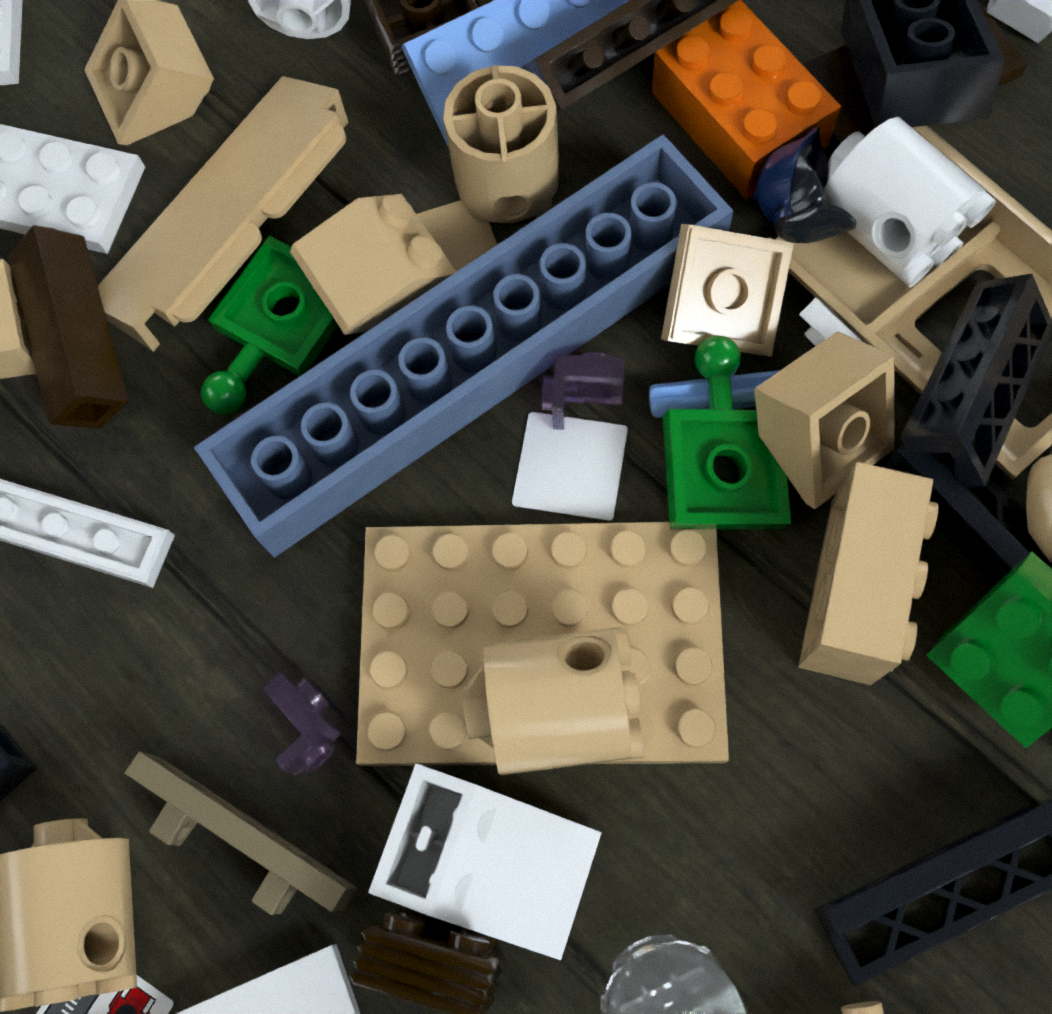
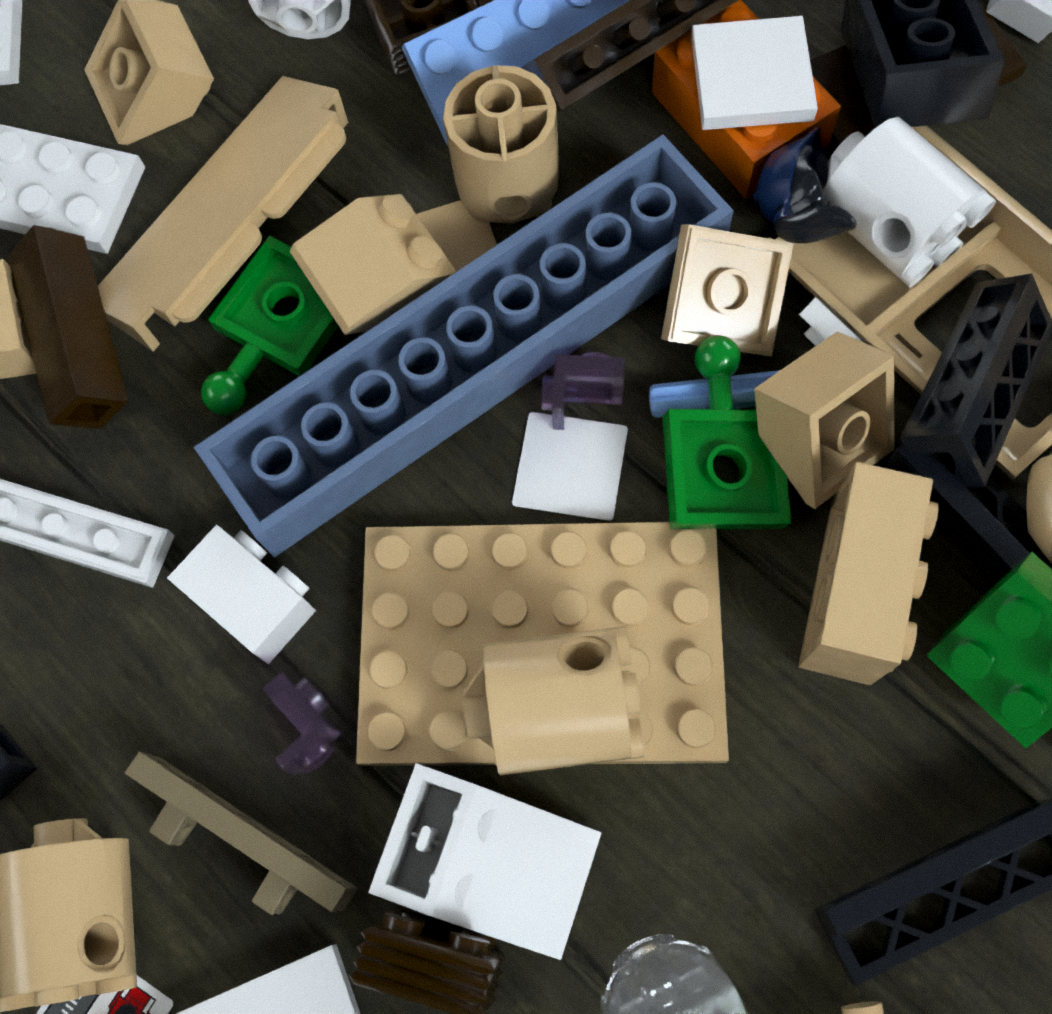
(242, 593): none -> white brick
(753, 73): none -> white tile

